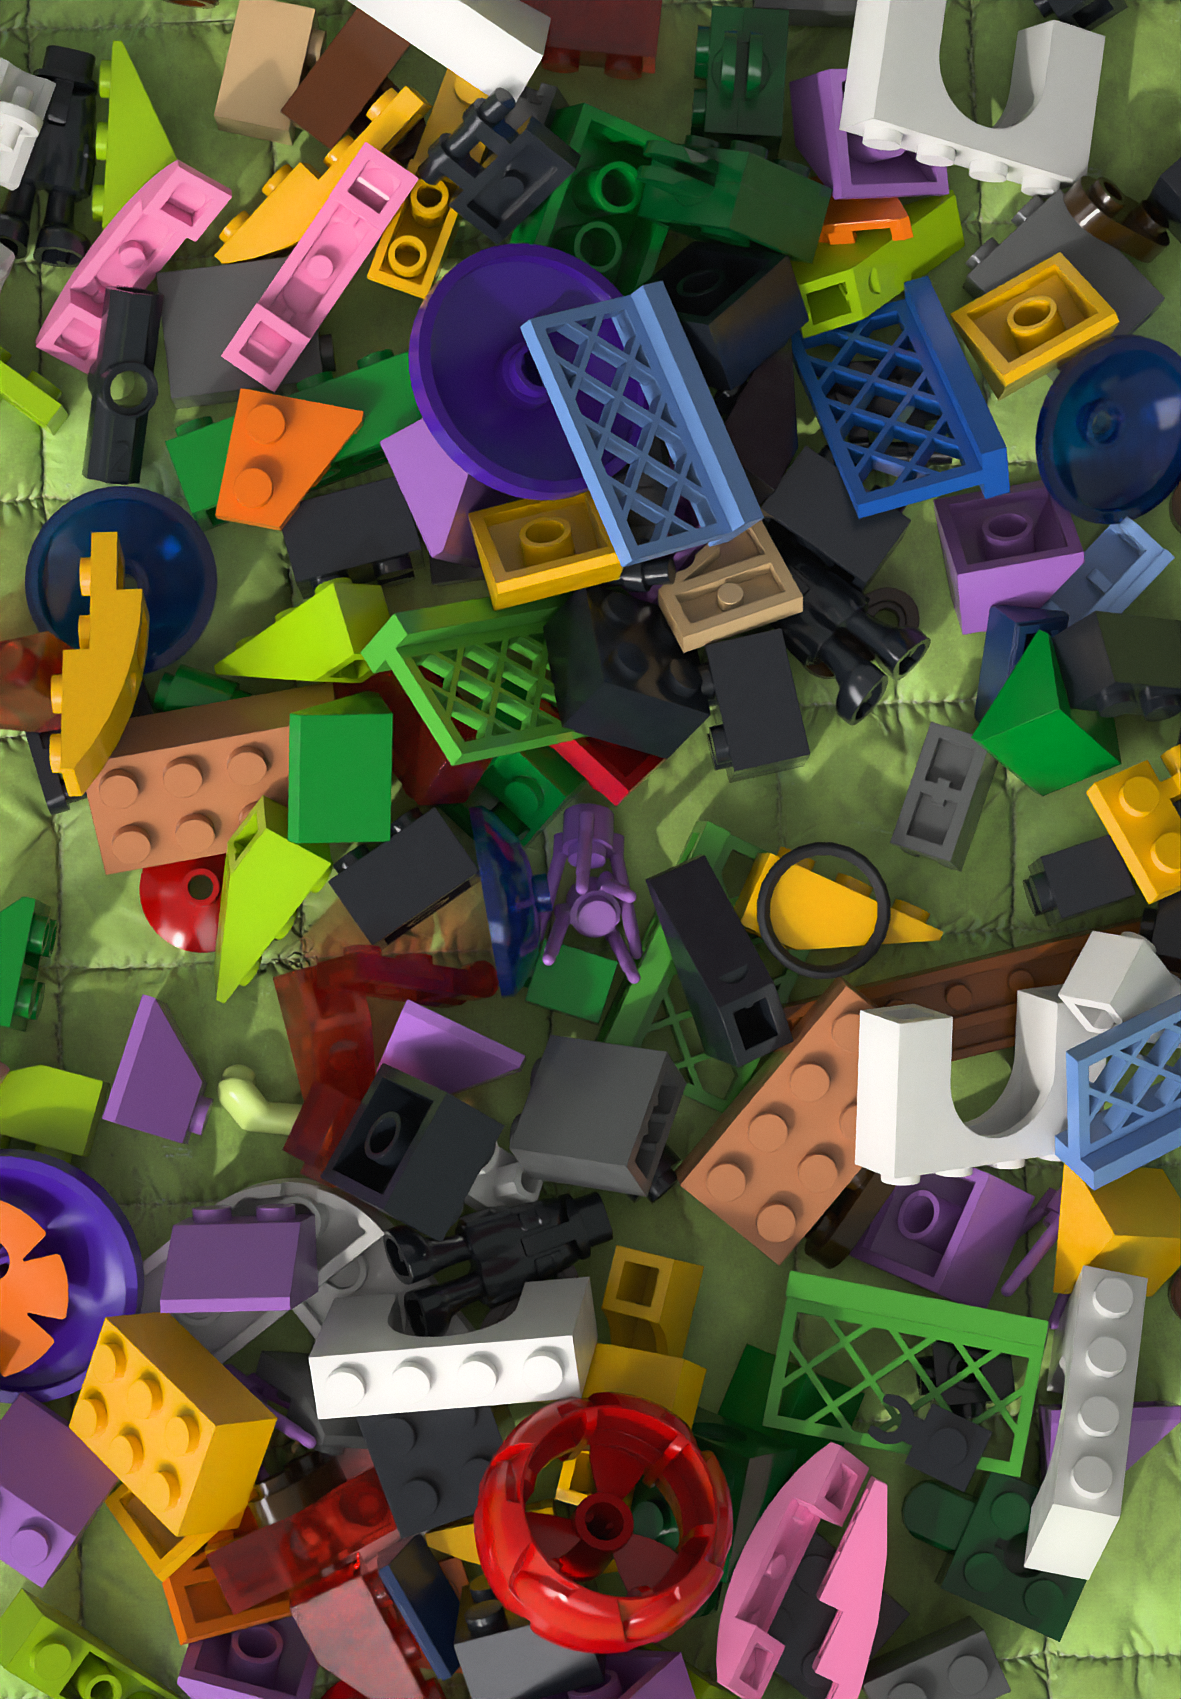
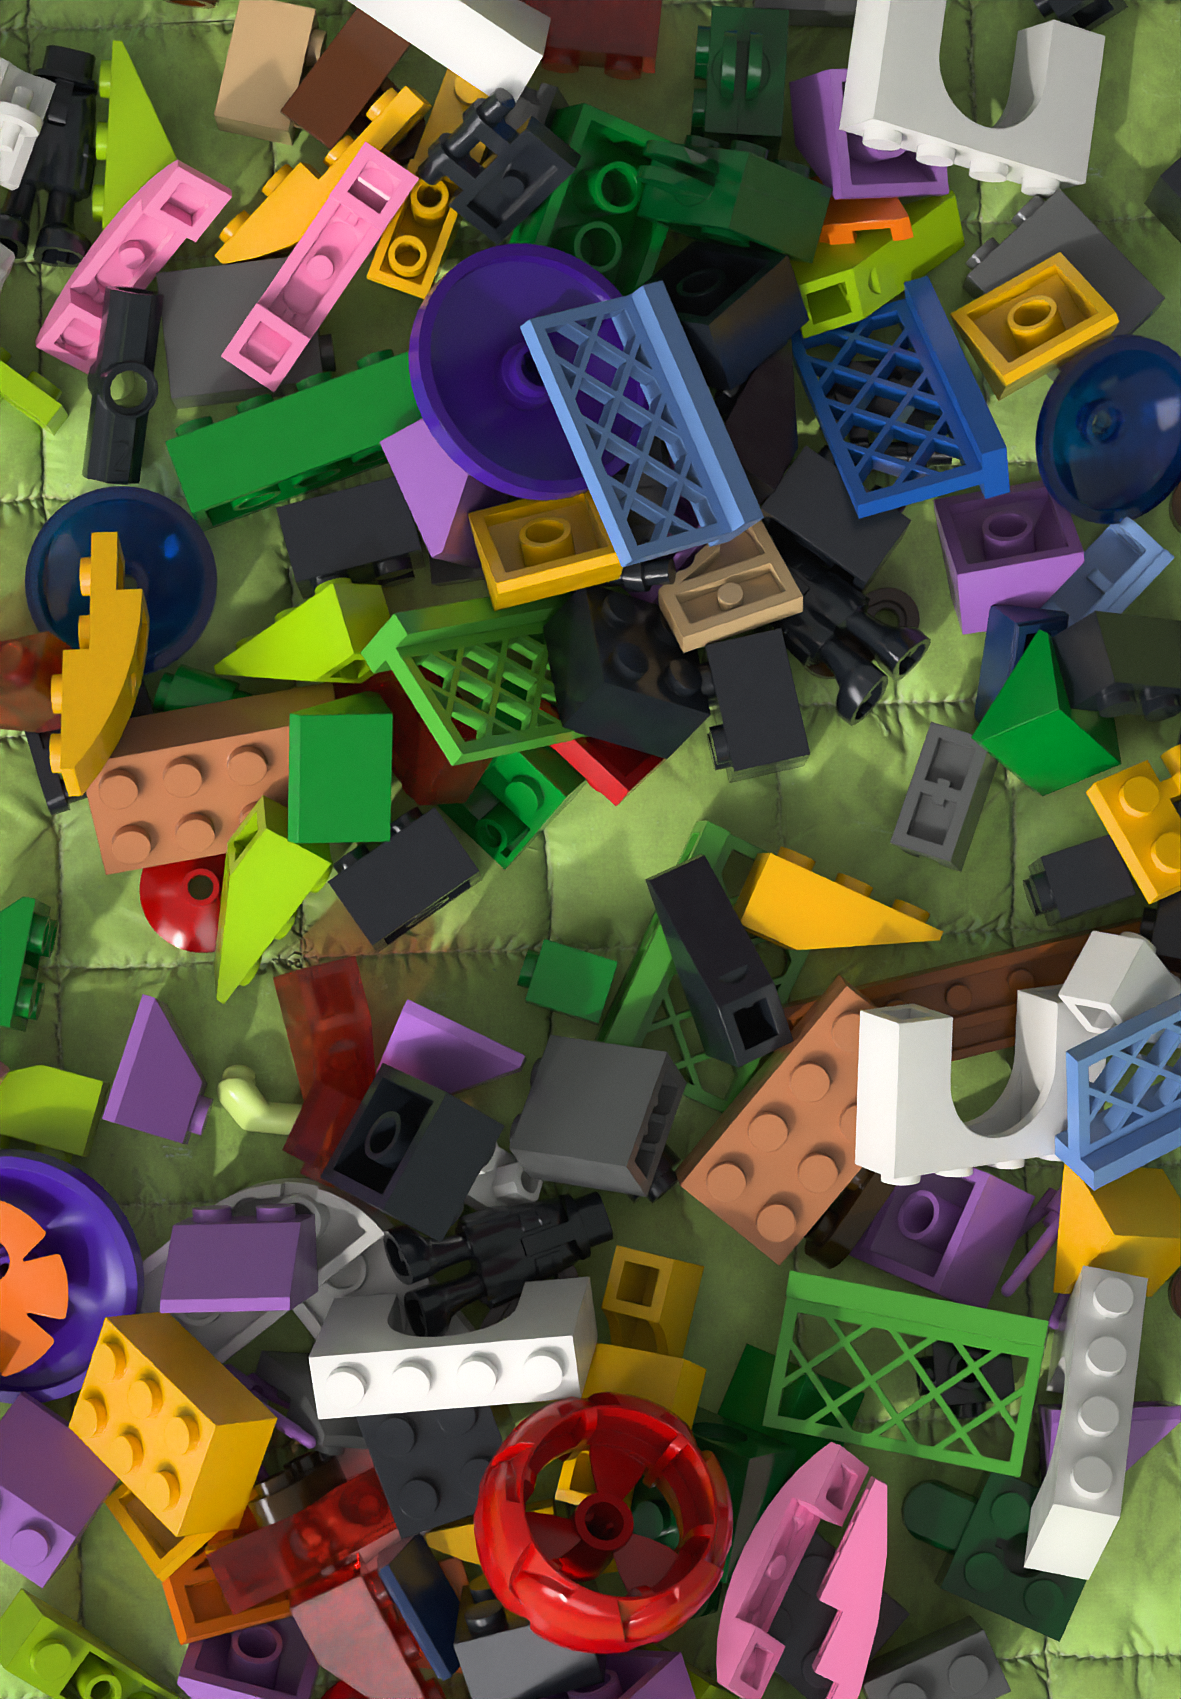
(278, 455): orange wing -> none
(406, 976): clear red plate -> none
(511, 898): clear blue dish -> none
(587, 842): medium lavender plant -> none
(594, 916): medium lavender plant -> none
(881, 925): black tyre -> none
(941, 1444): black plate -> none
(1118, 219): dark brown plate -> none

